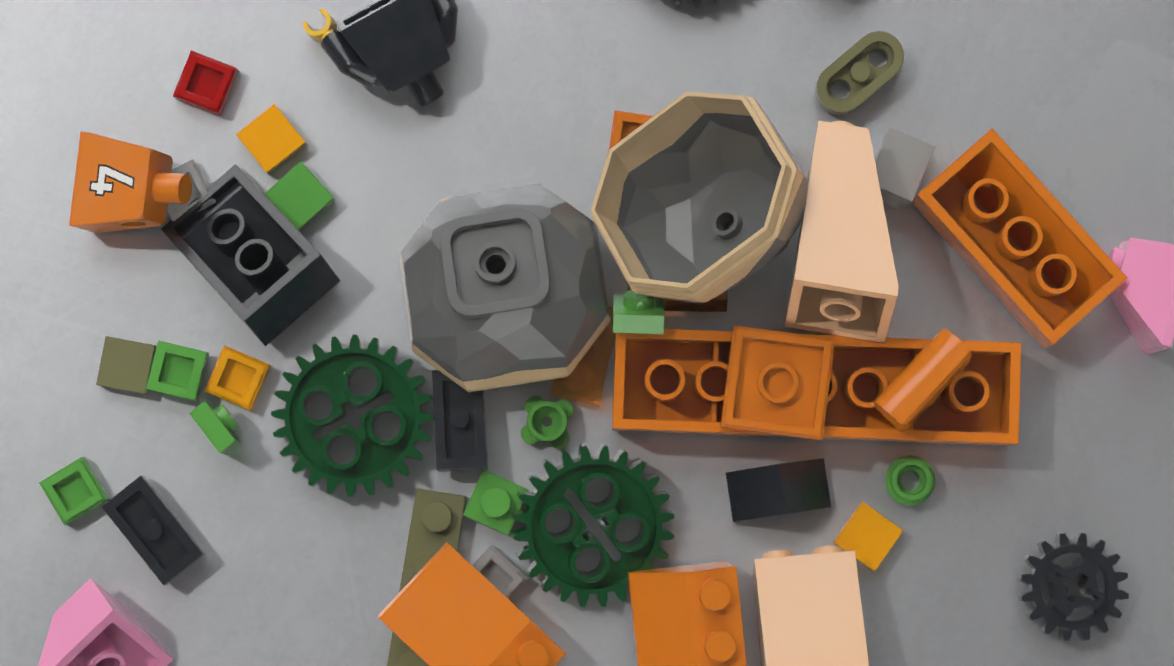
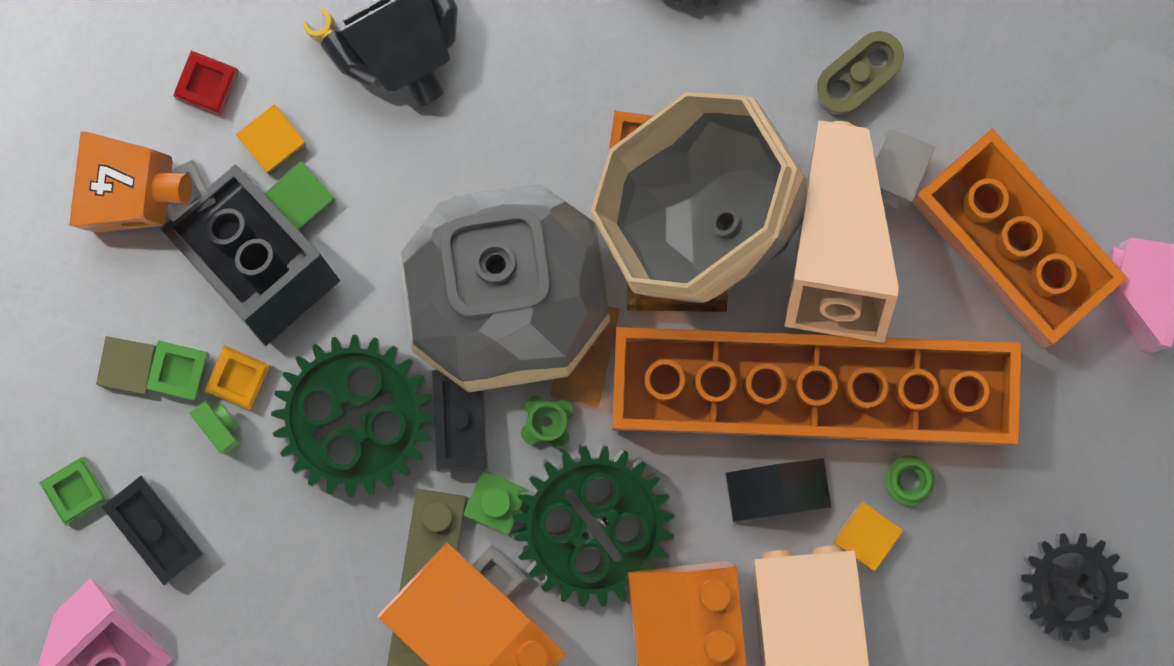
(637, 314): bright green plate -> none
(777, 383): orange tile -> none
(923, 379): orange brick -> none

